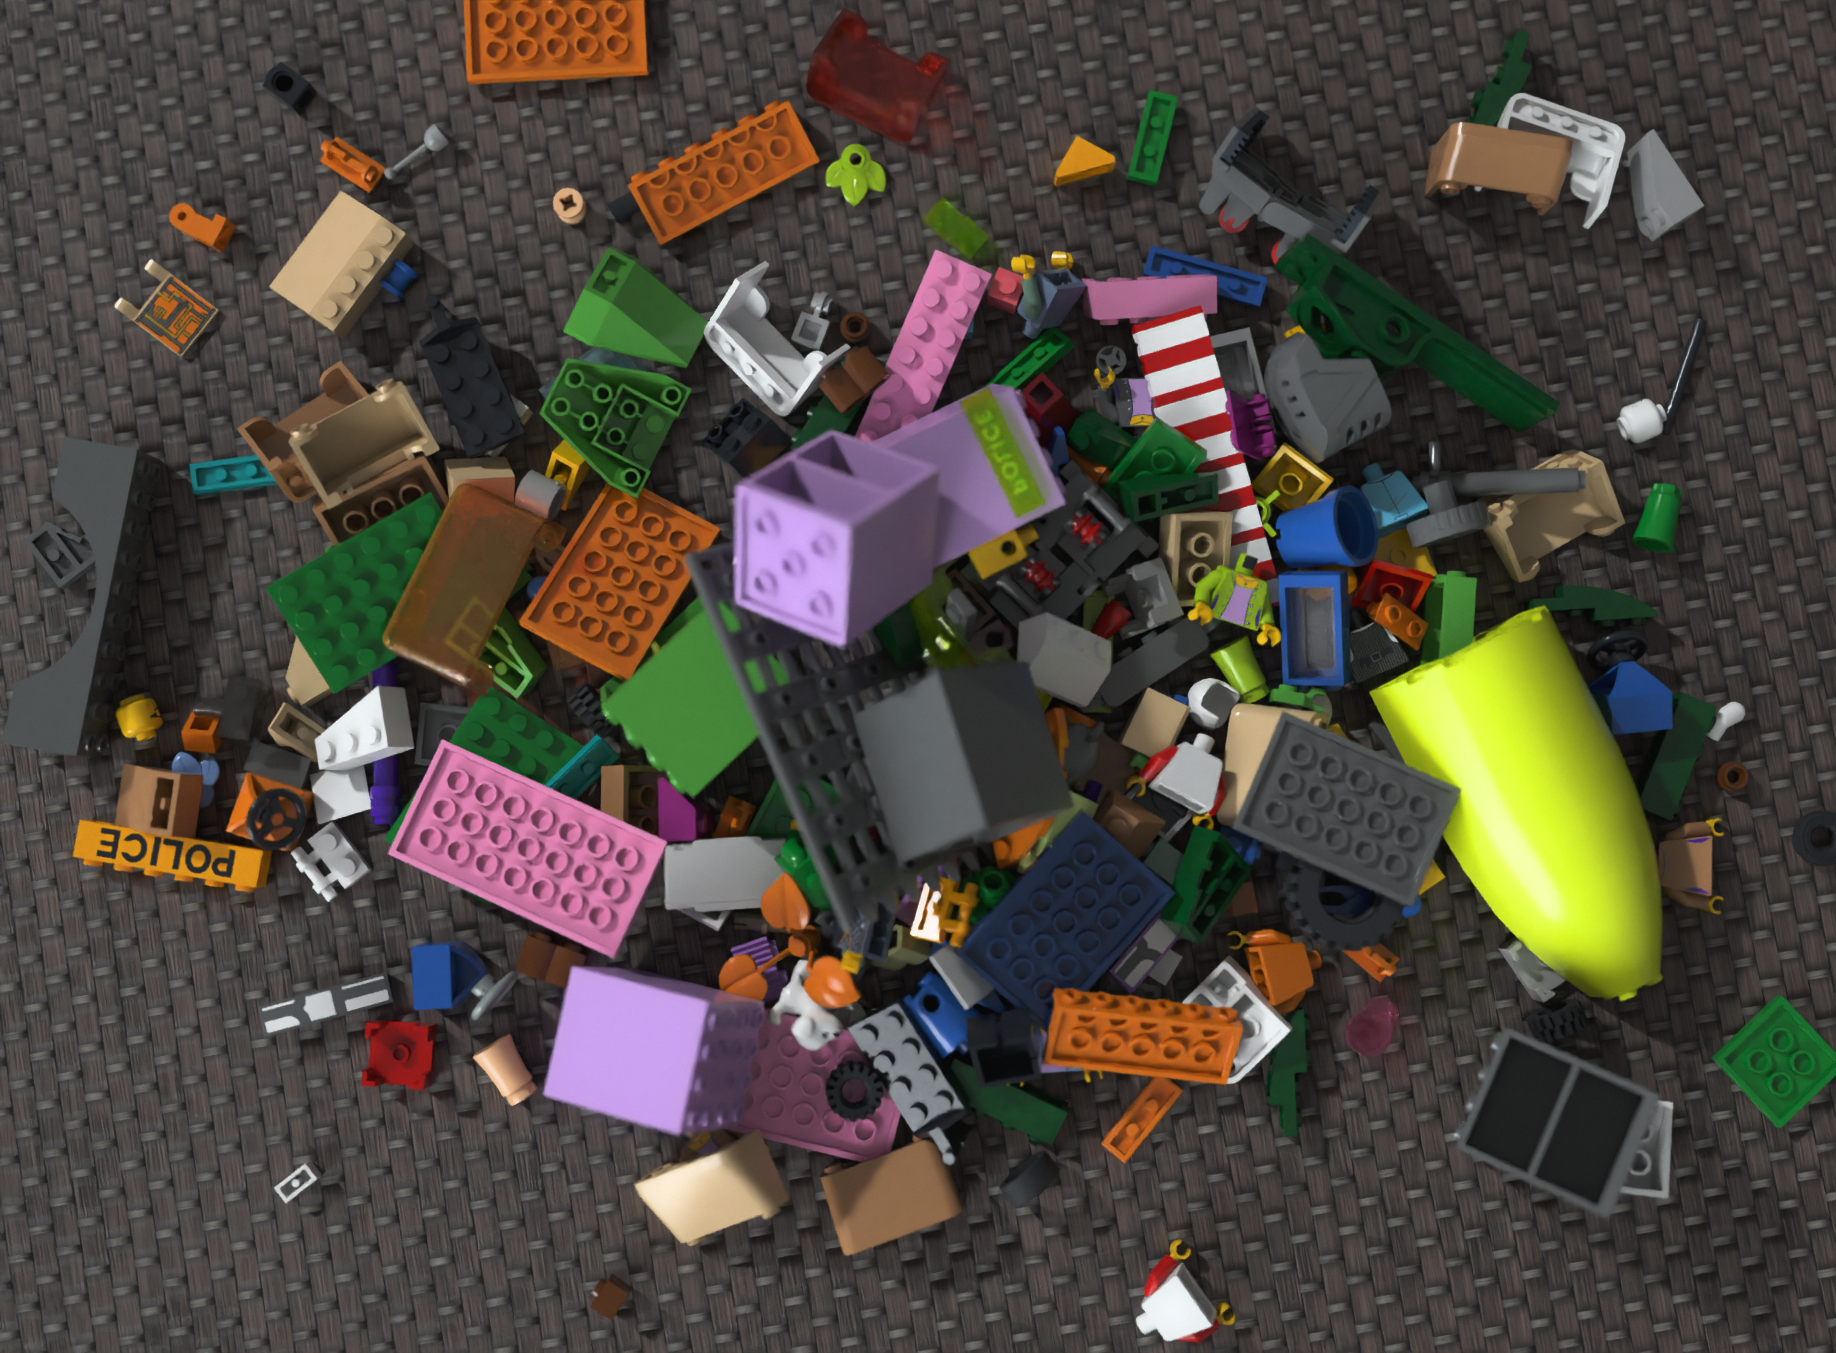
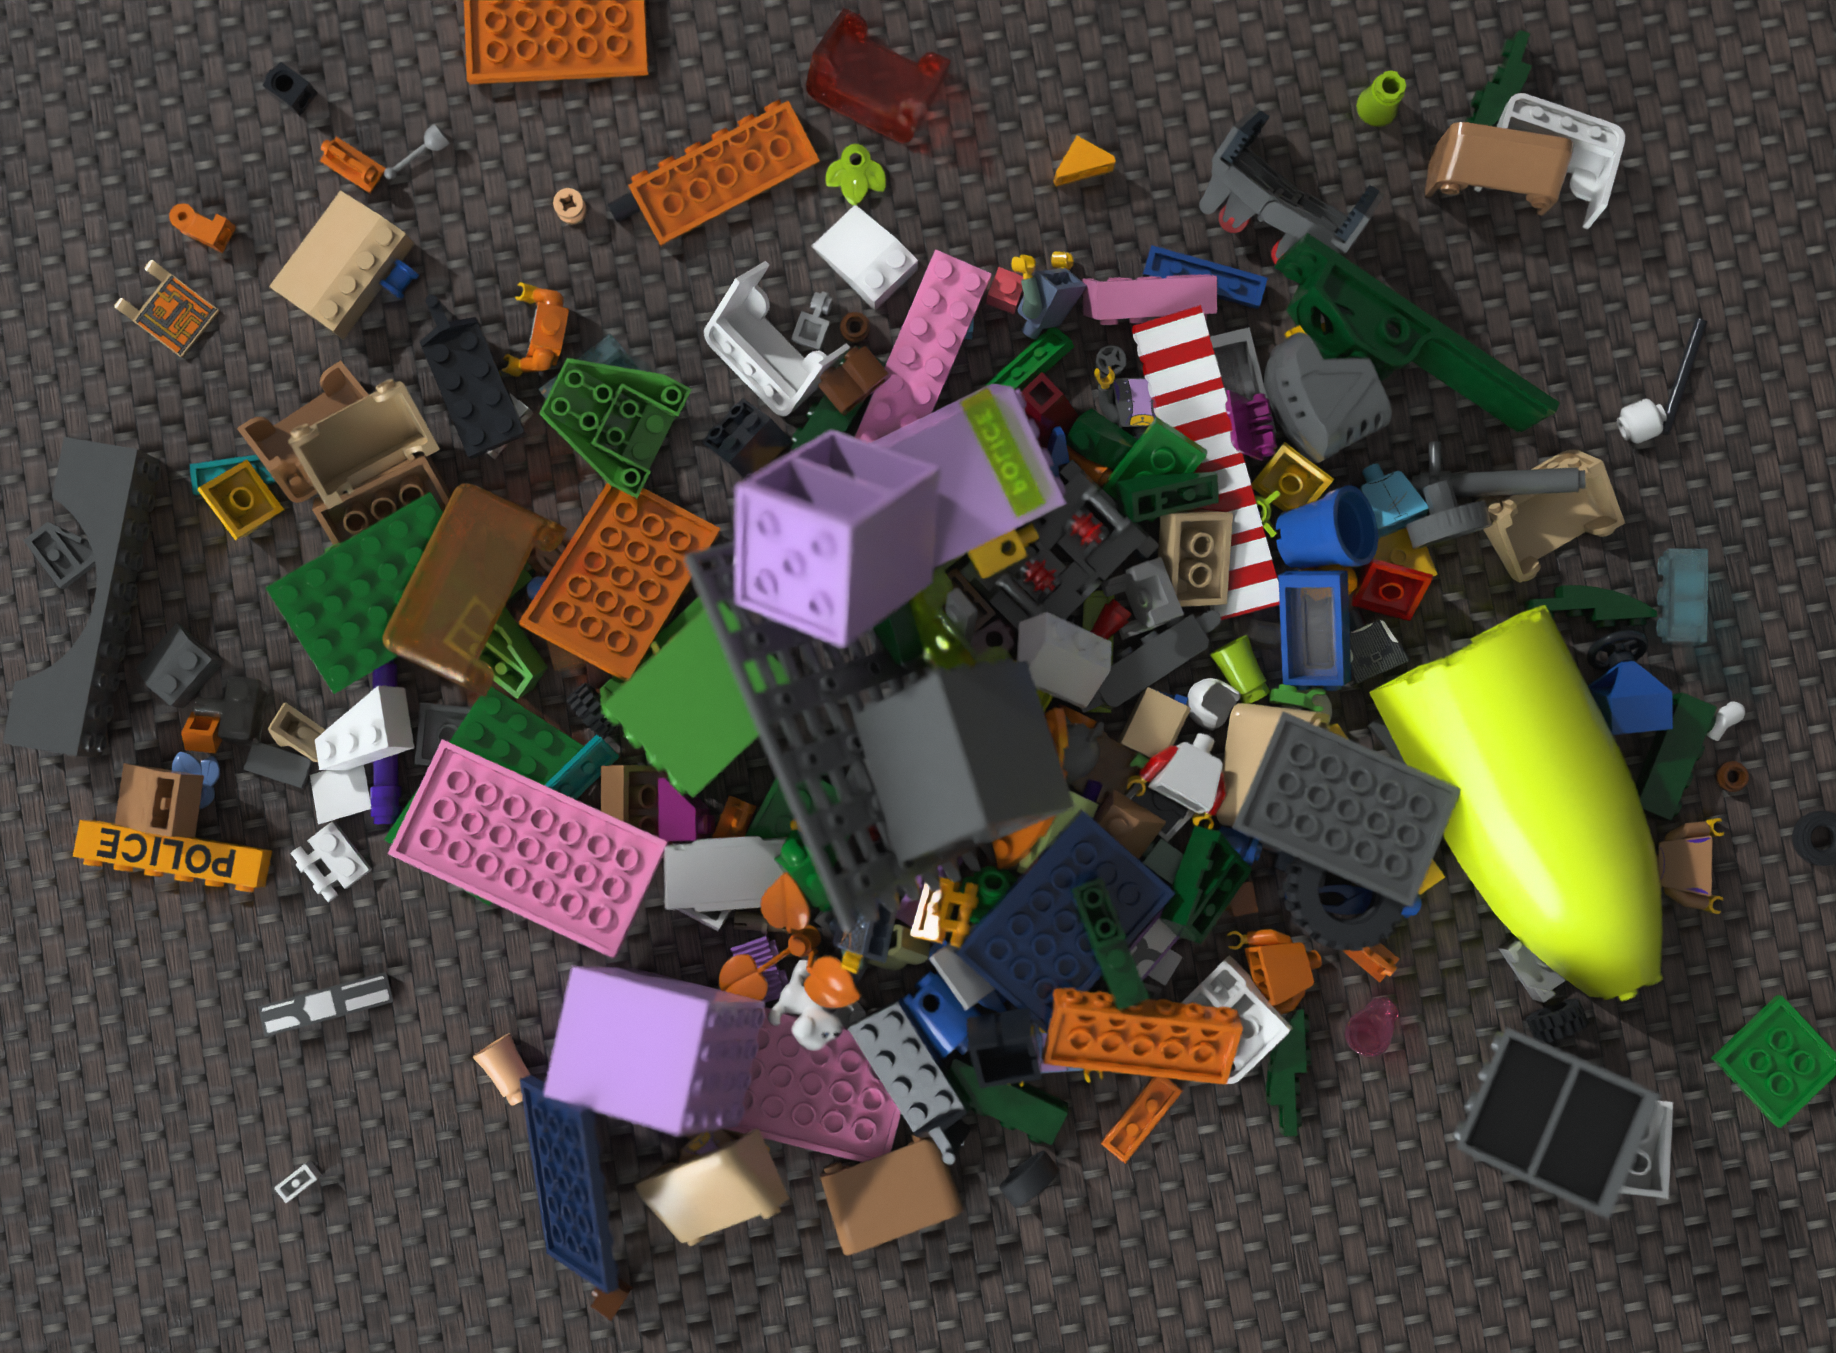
(138, 717): yellow head -> none
(178, 666): none -> dark grey slope
(241, 500): none -> yellow slope
(270, 812): piece -> none
(304, 679): tan slope -> none
(400, 1053): red panel -> none
(450, 973): blue piece -> none
(488, 473): tan slope -> none
(541, 494): light grey piece -> none
(546, 331): none -> orange torso
(549, 960): reddish brown brick -> none
(567, 468): yellow slope -> none
(570, 1185): none -> dark blue plate
(635, 313): bright green wedge -> none
(858, 1109): black tyre -> none
(866, 256): none -> white slope
(954, 228): clear neon green slope -> none
(1109, 944): none -> dark green slope
(1152, 138): green plate -> none
(1178, 1304): white torso -> none
(1236, 598): torso -> none
(1381, 100): none -> lime plant
(1398, 620): orange hinge -> none
(1450, 615): bright green piece -> none
(1659, 188): light grey slope -> none
(1659, 519): green plant -> none
(1683, 597): none -> clear light blue slope

